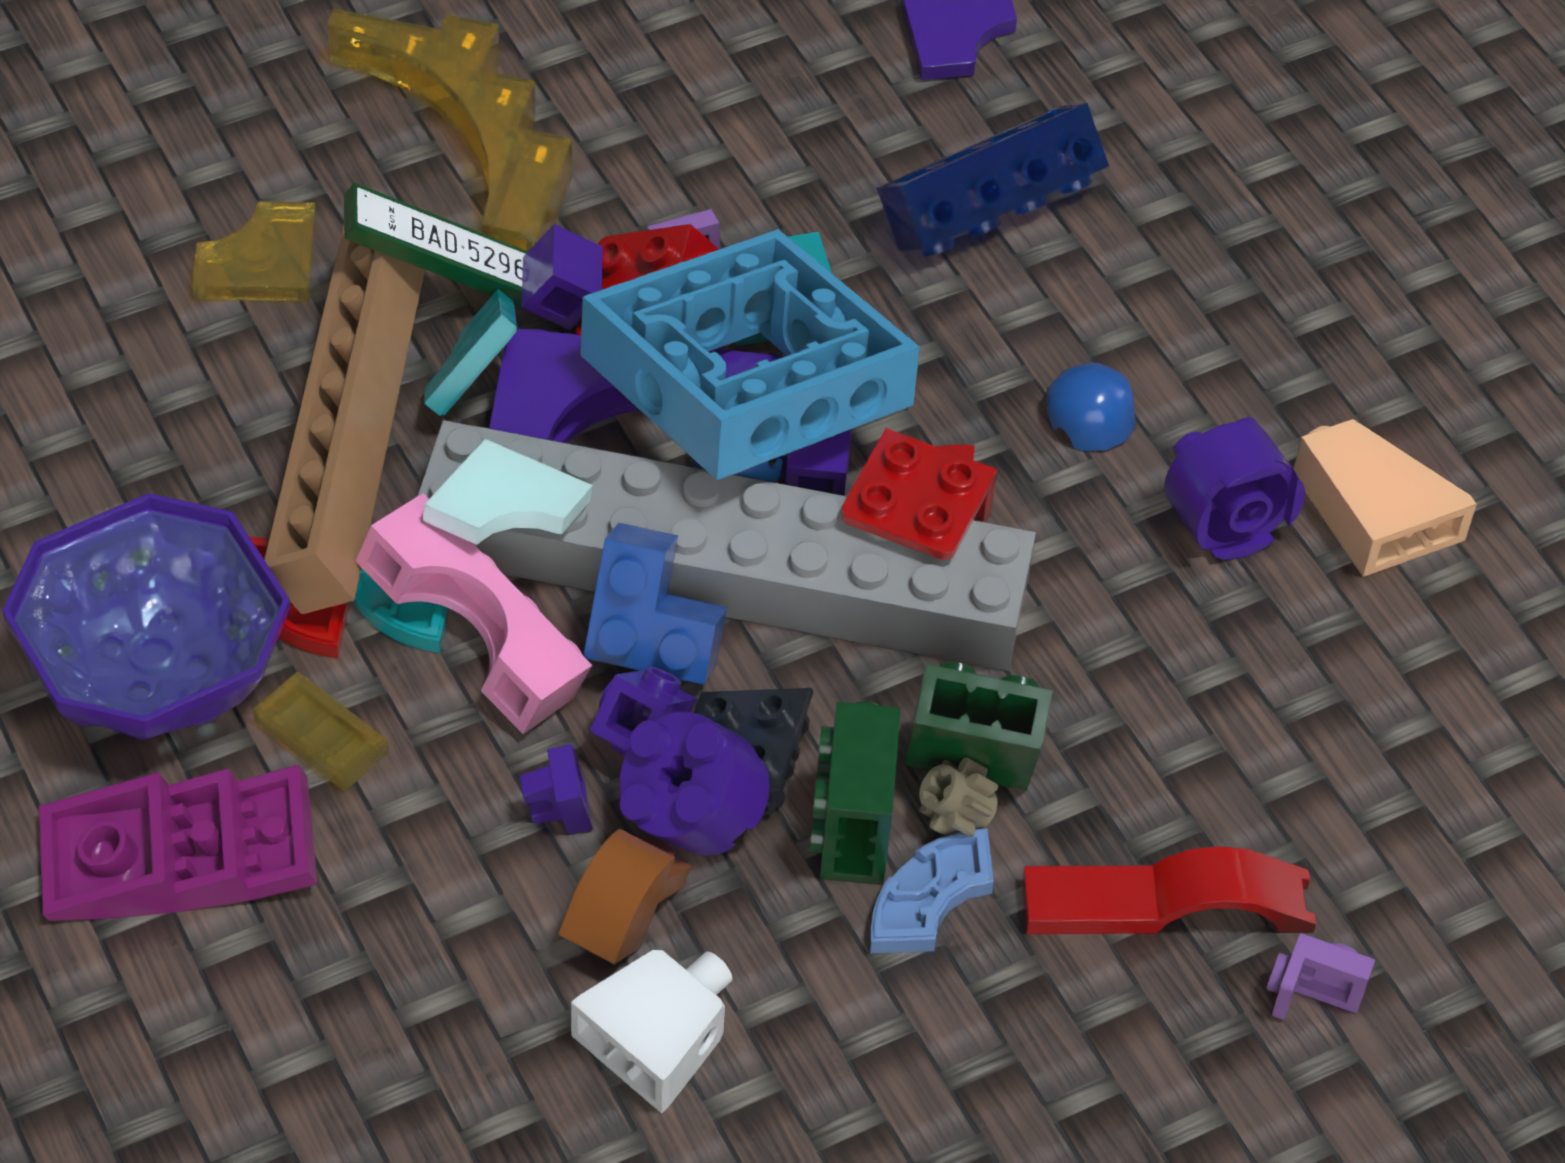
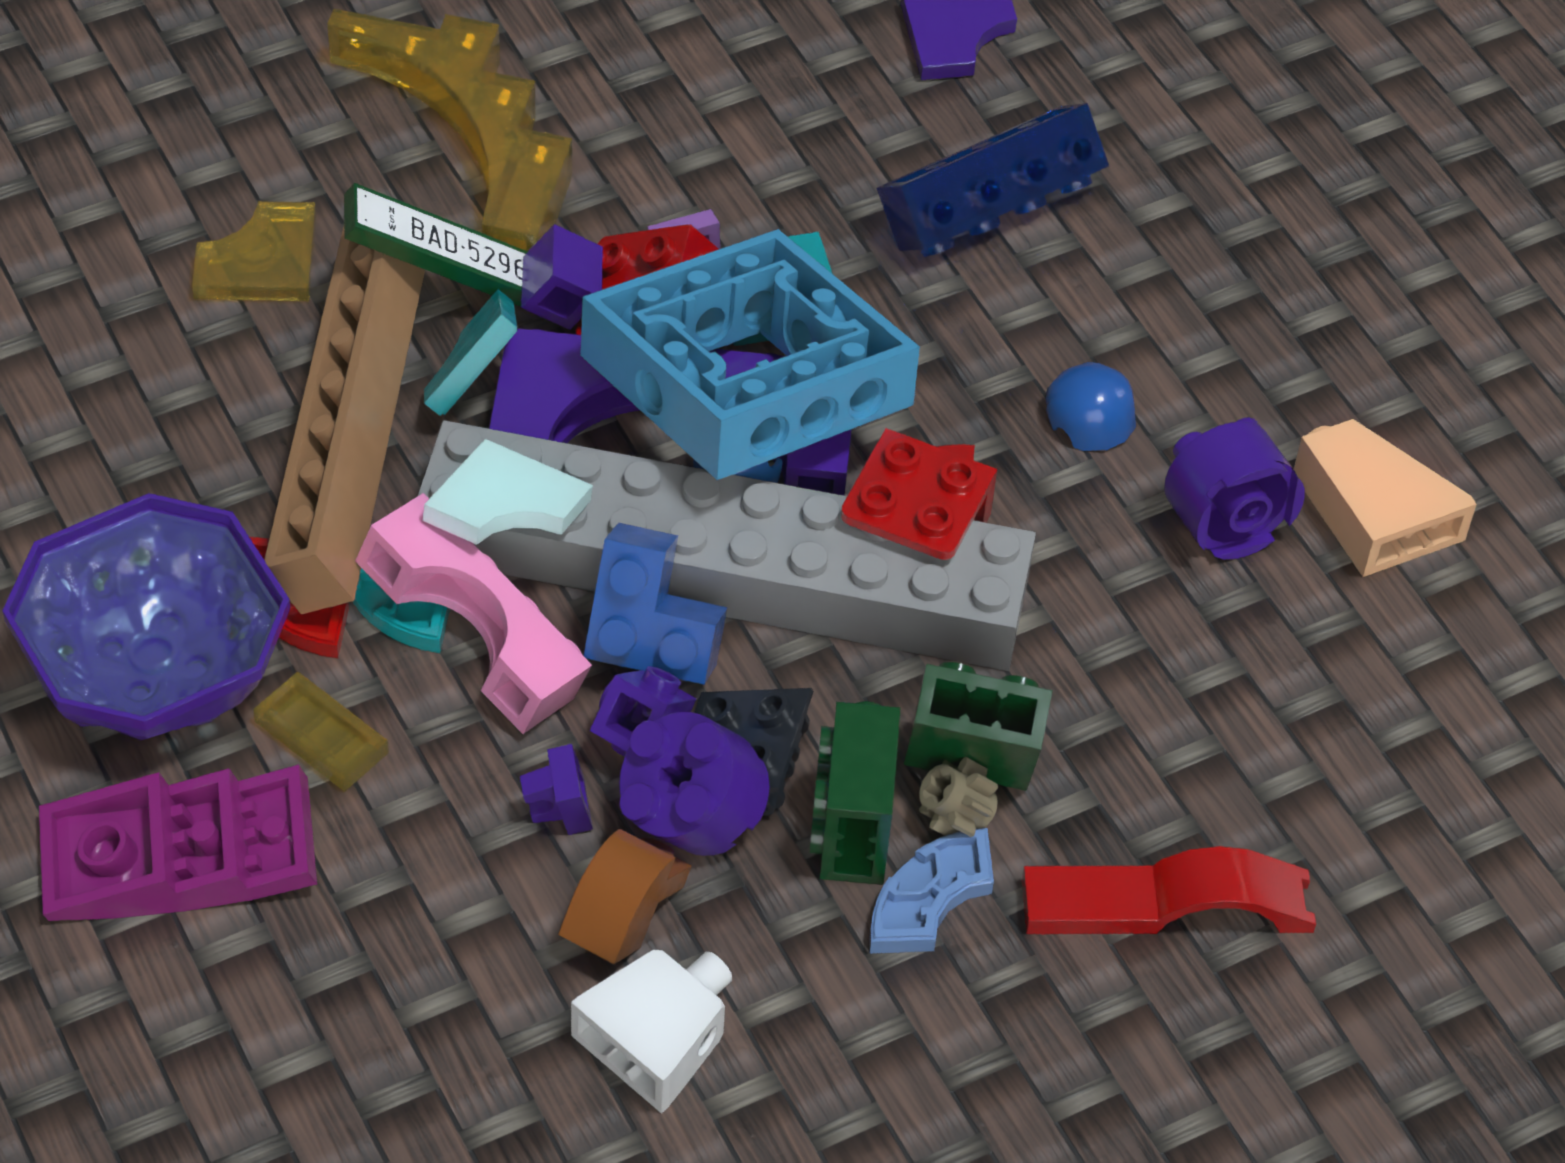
(1320, 971): medium lavender bracket -> none

